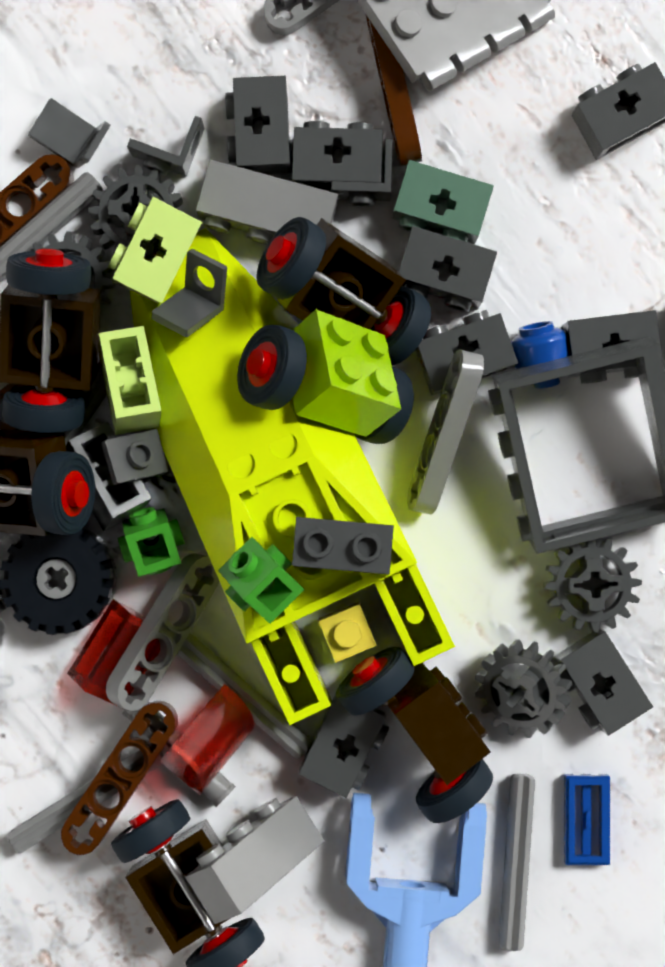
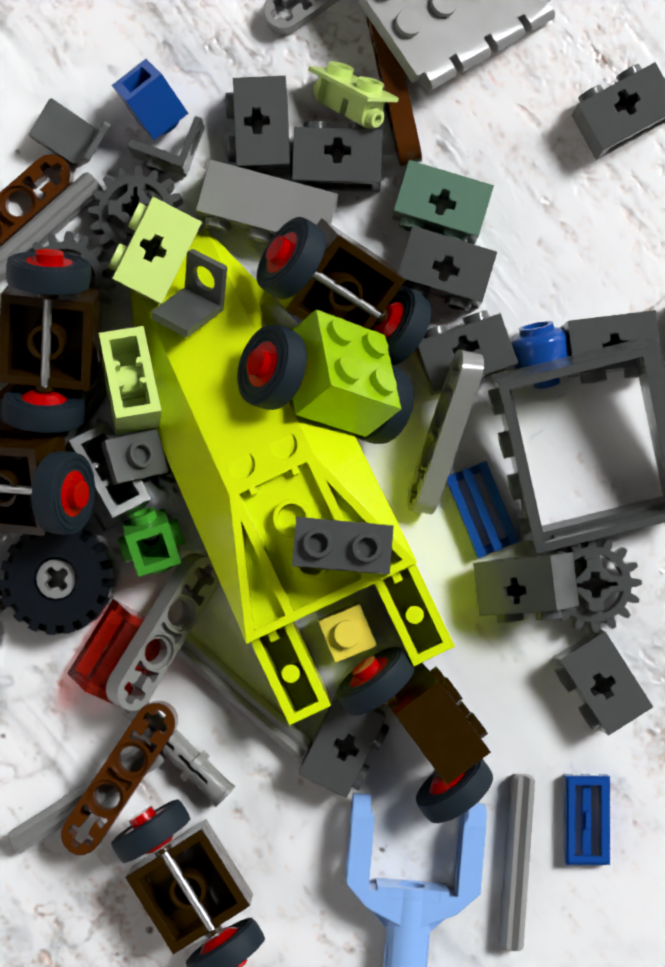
(150, 99): none -> blue brick
(210, 740): clear red brick -> none
(254, 858): light grey brick -> none
(260, 580): bright green brick -> none
(365, 94): none -> yellowish green hinge
(365, 193): dark grey bracket -> none
(495, 544): none -> blue tile
(525, 586): none -> dark grey brick
(528, 710): dark grey gear -> none

